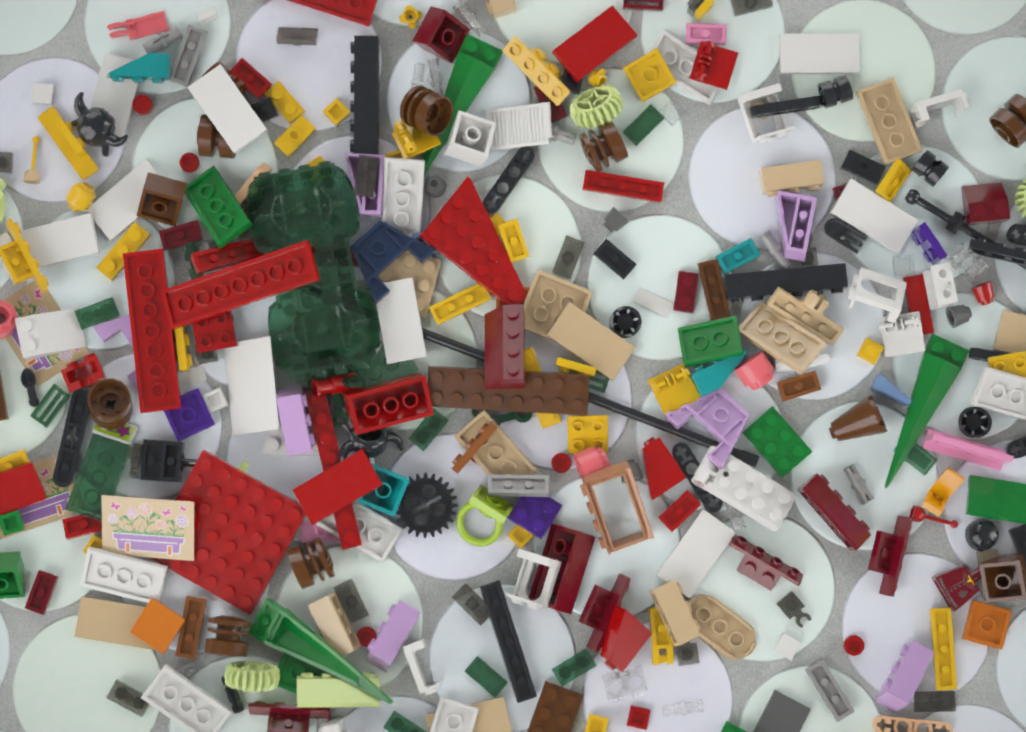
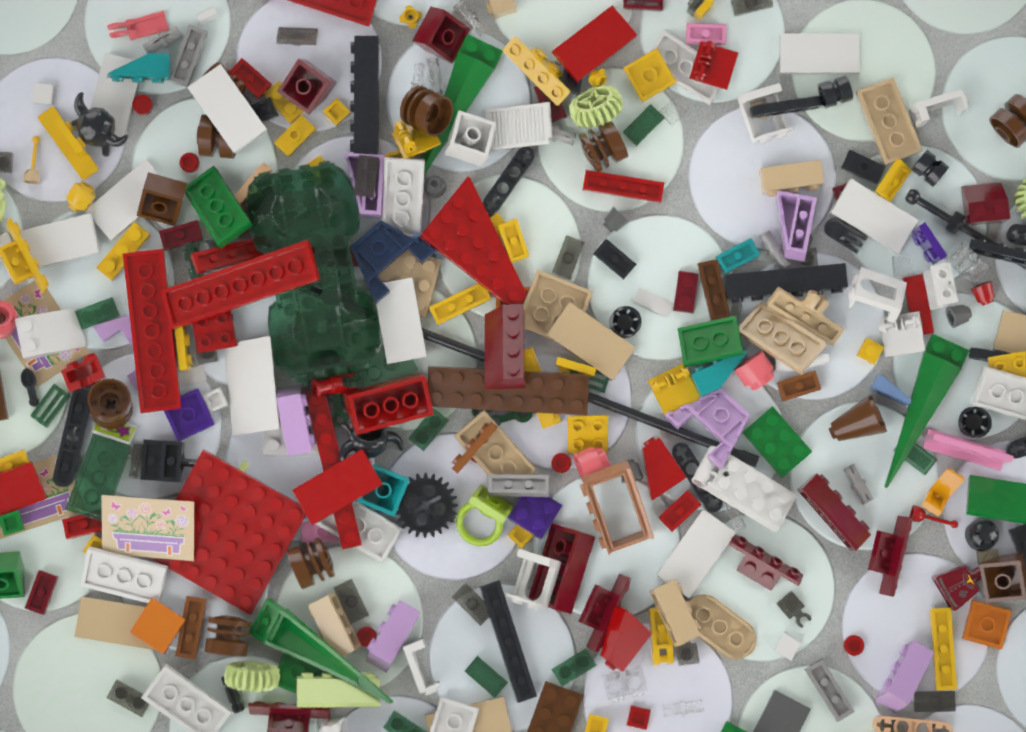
(306, 86): none -> dark red slope

